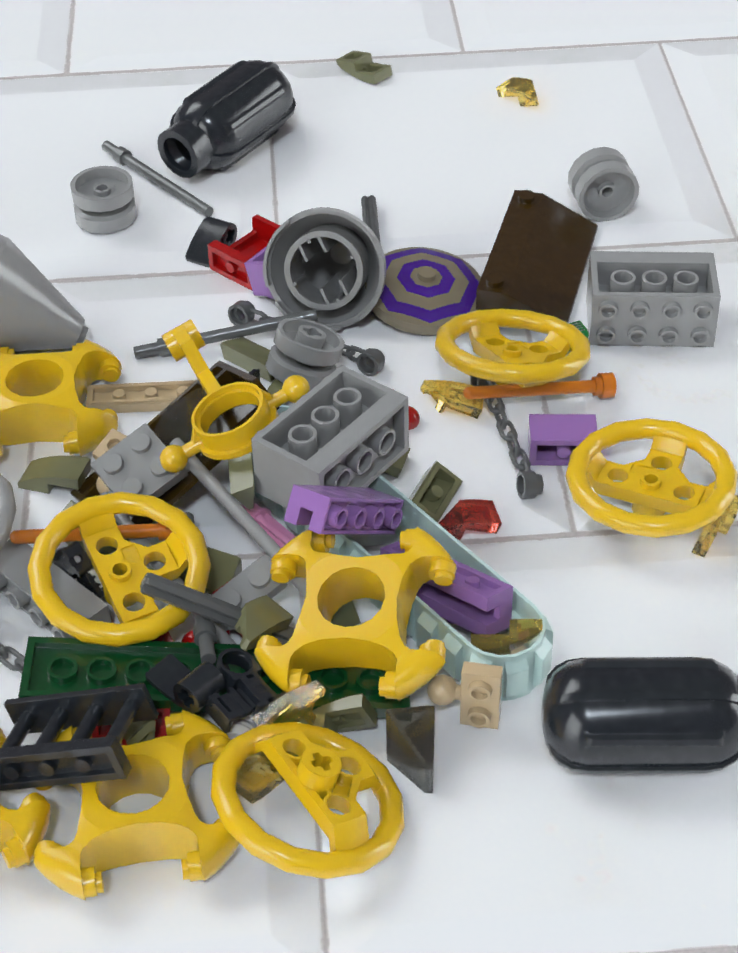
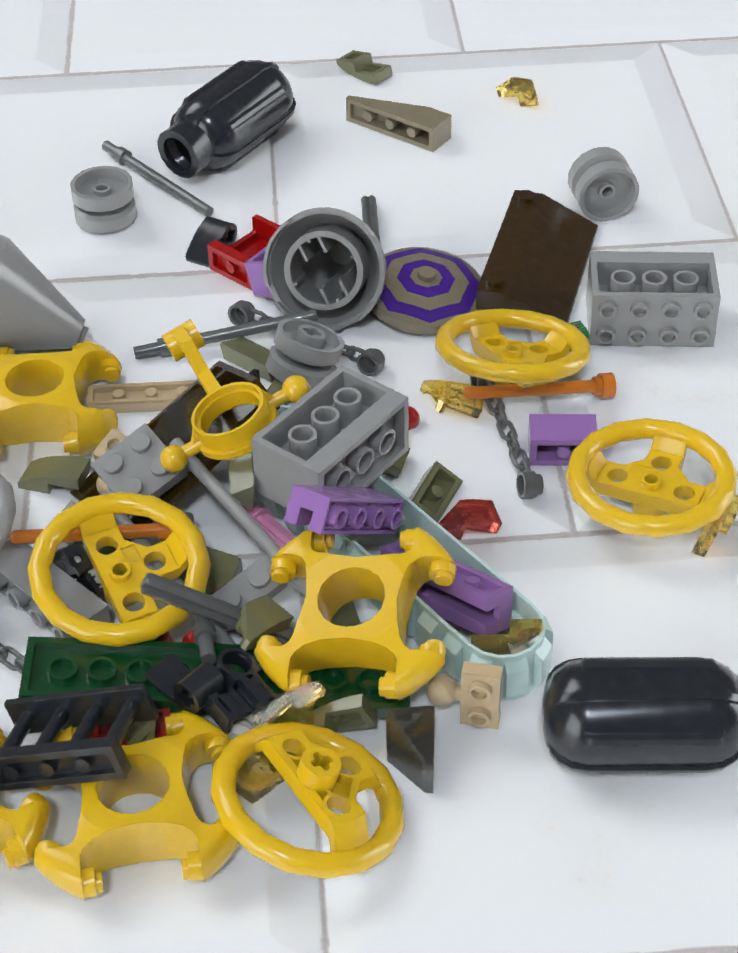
(406, 122): none -> dark tan slope

